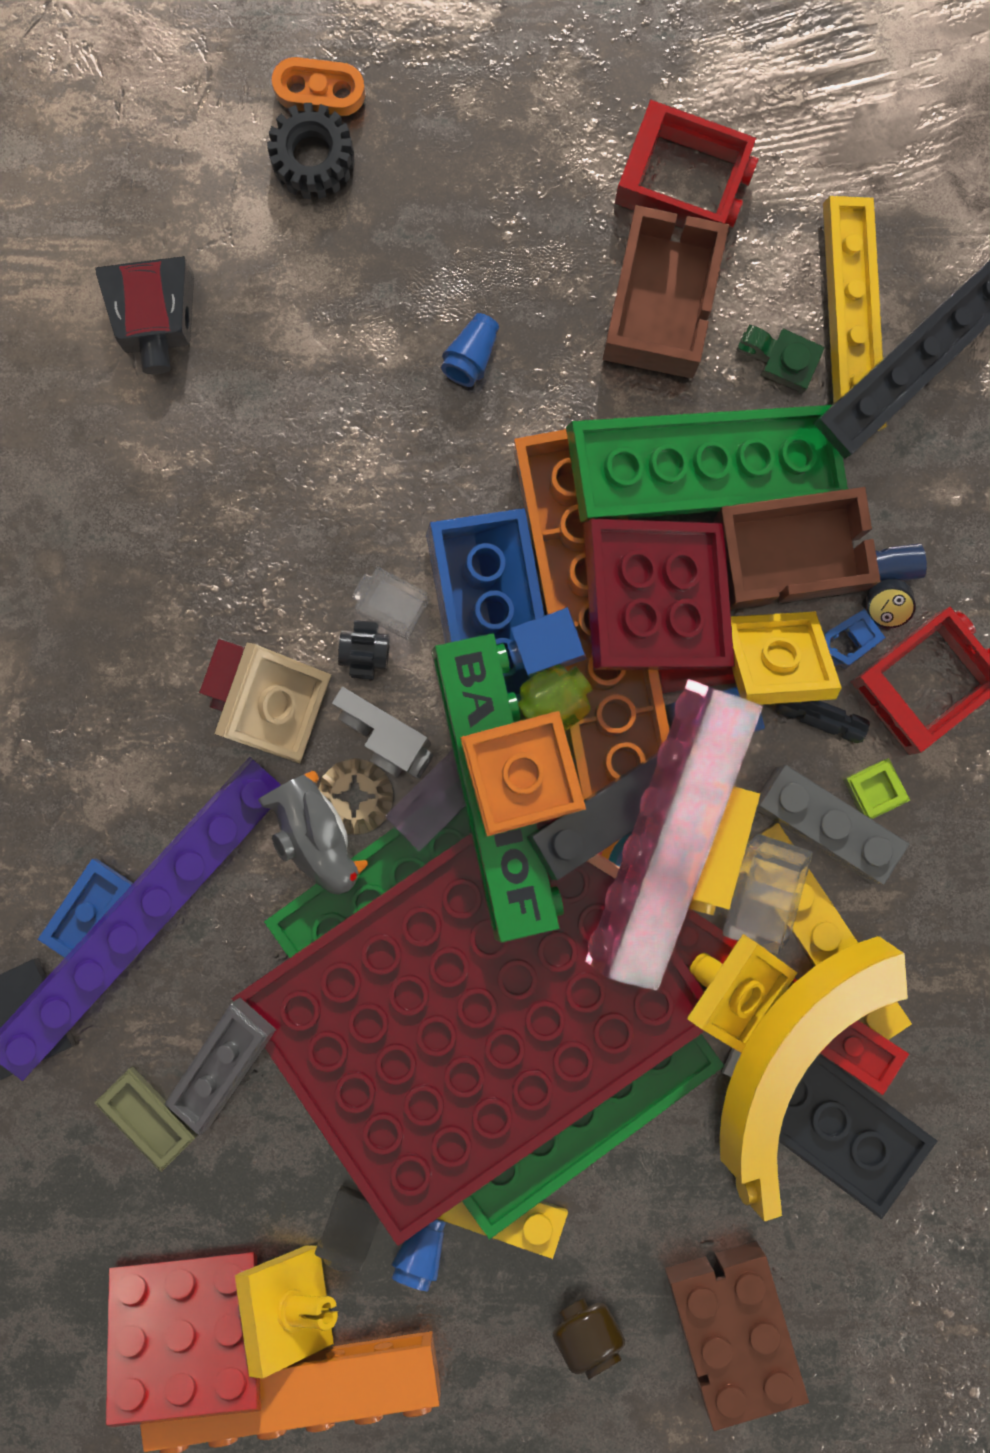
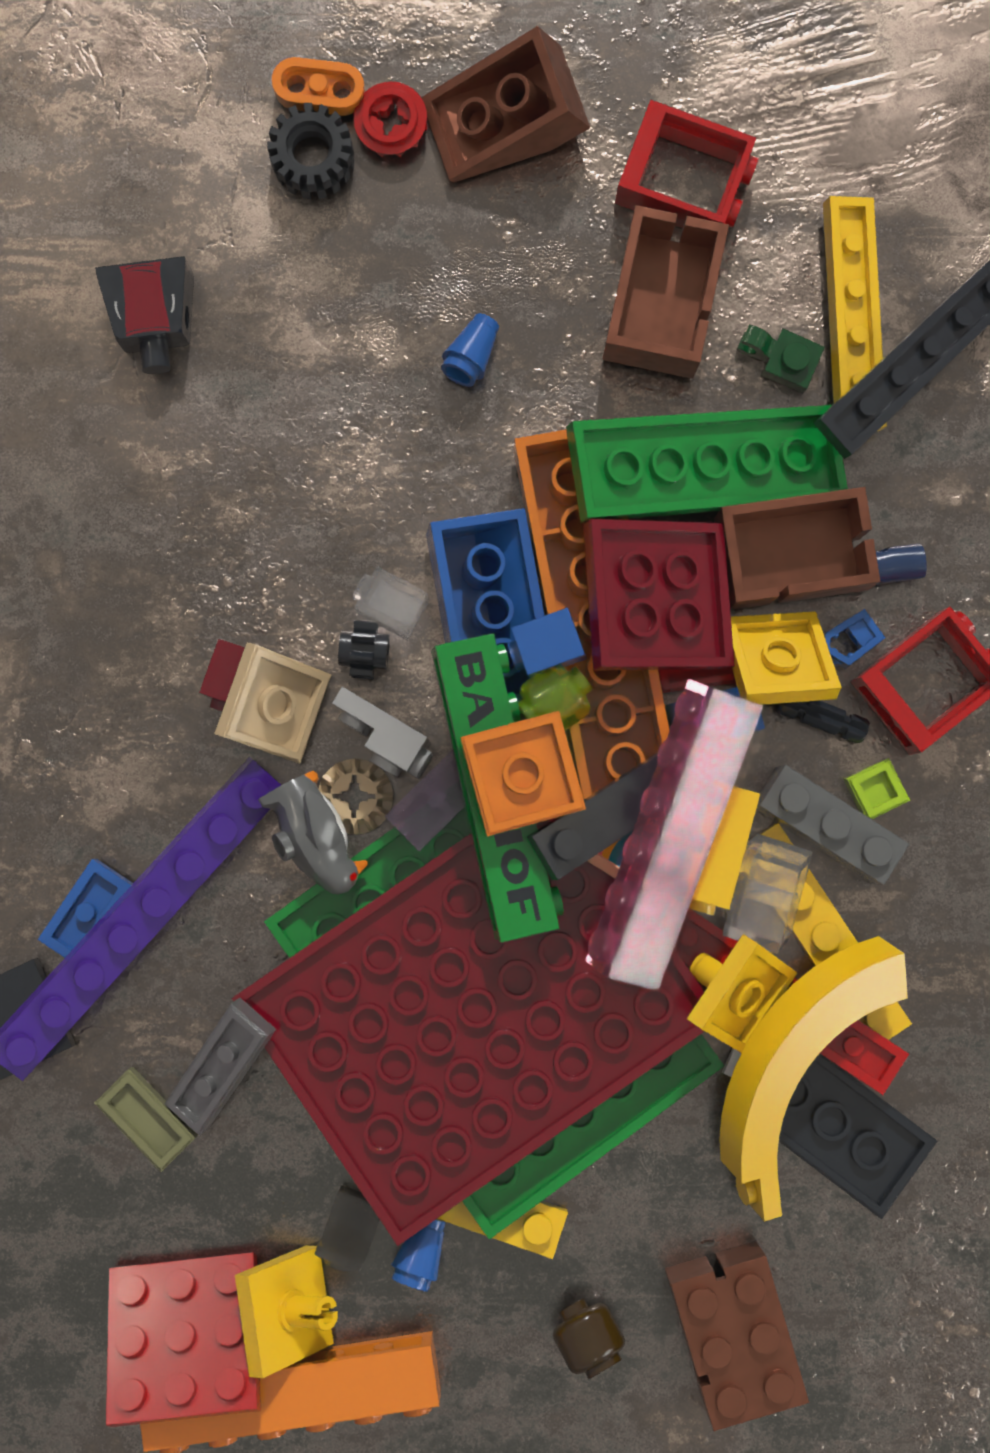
(379, 103): none -> red gear
(506, 107): none -> copper slope
(891, 603): tile -> none

